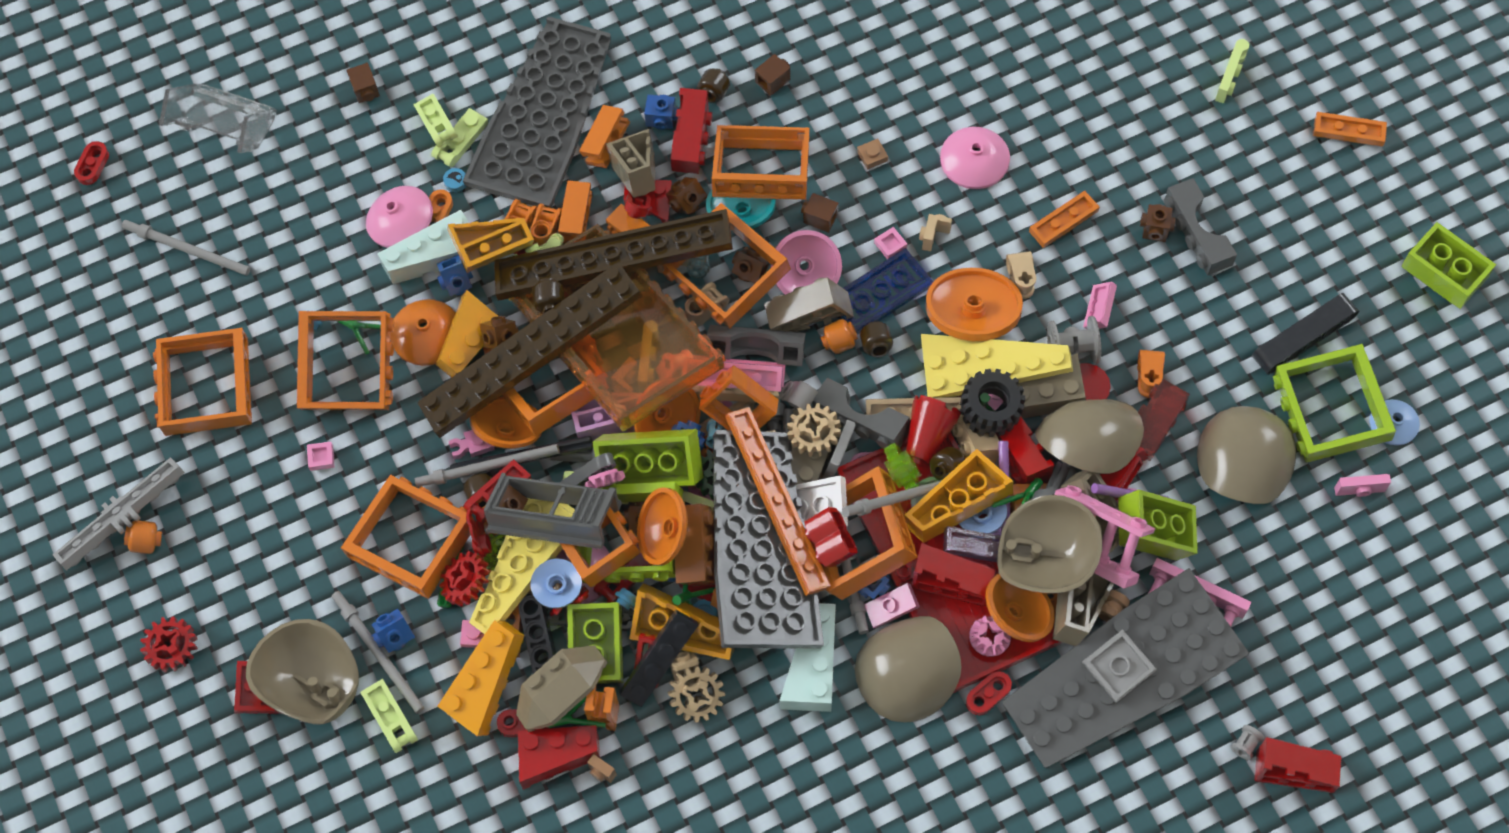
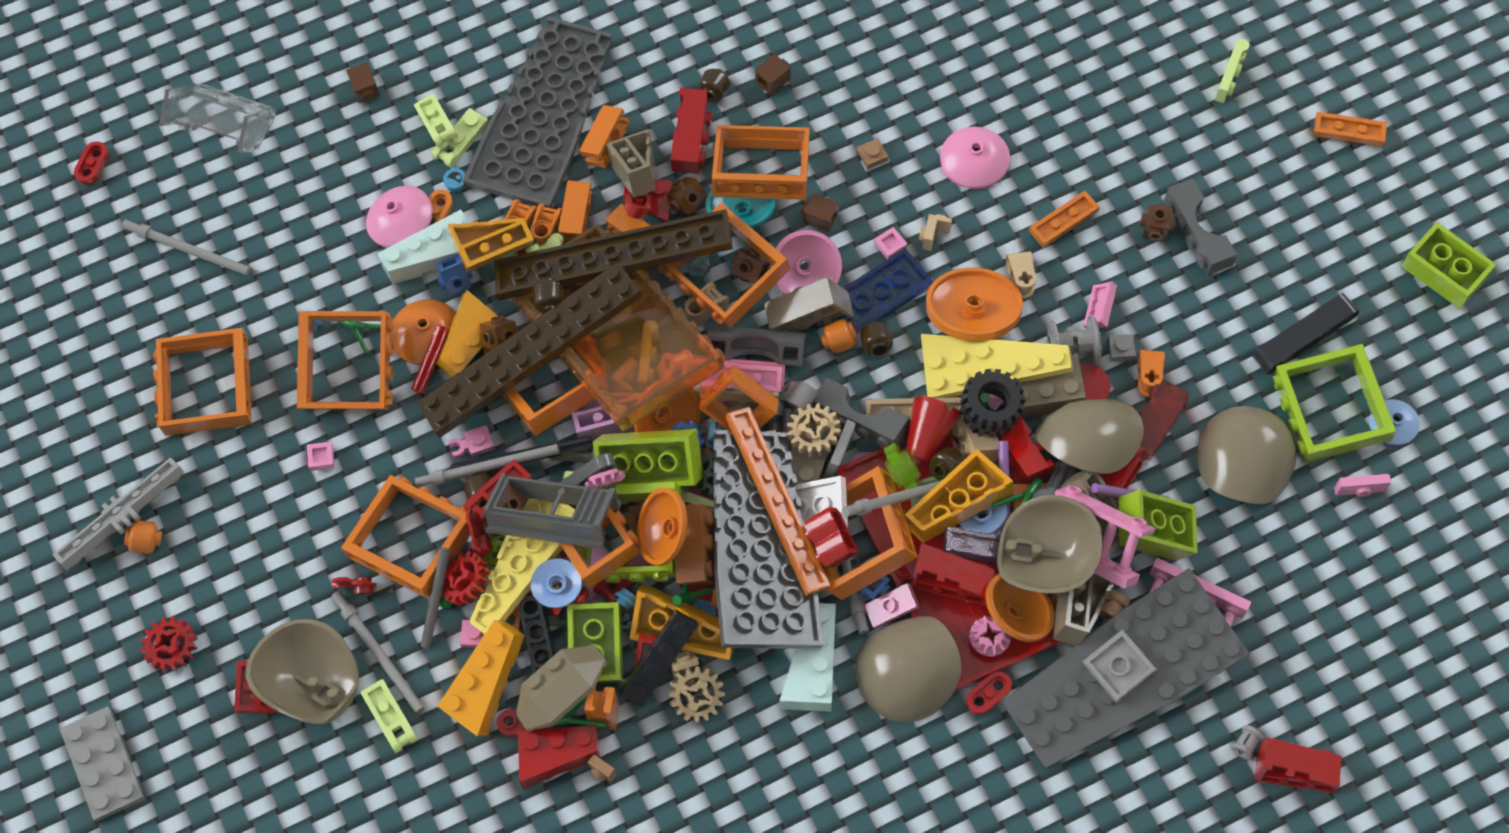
(102, 764): none -> light grey plate
(361, 585): none -> red plate
(392, 631): blue brick -> none
(430, 359): none -> red axle
(435, 597): none -> dark grey bar
(502, 426): orange dish -> none
(660, 111): blue brick -> none
(1121, 347): none -> light grey plate

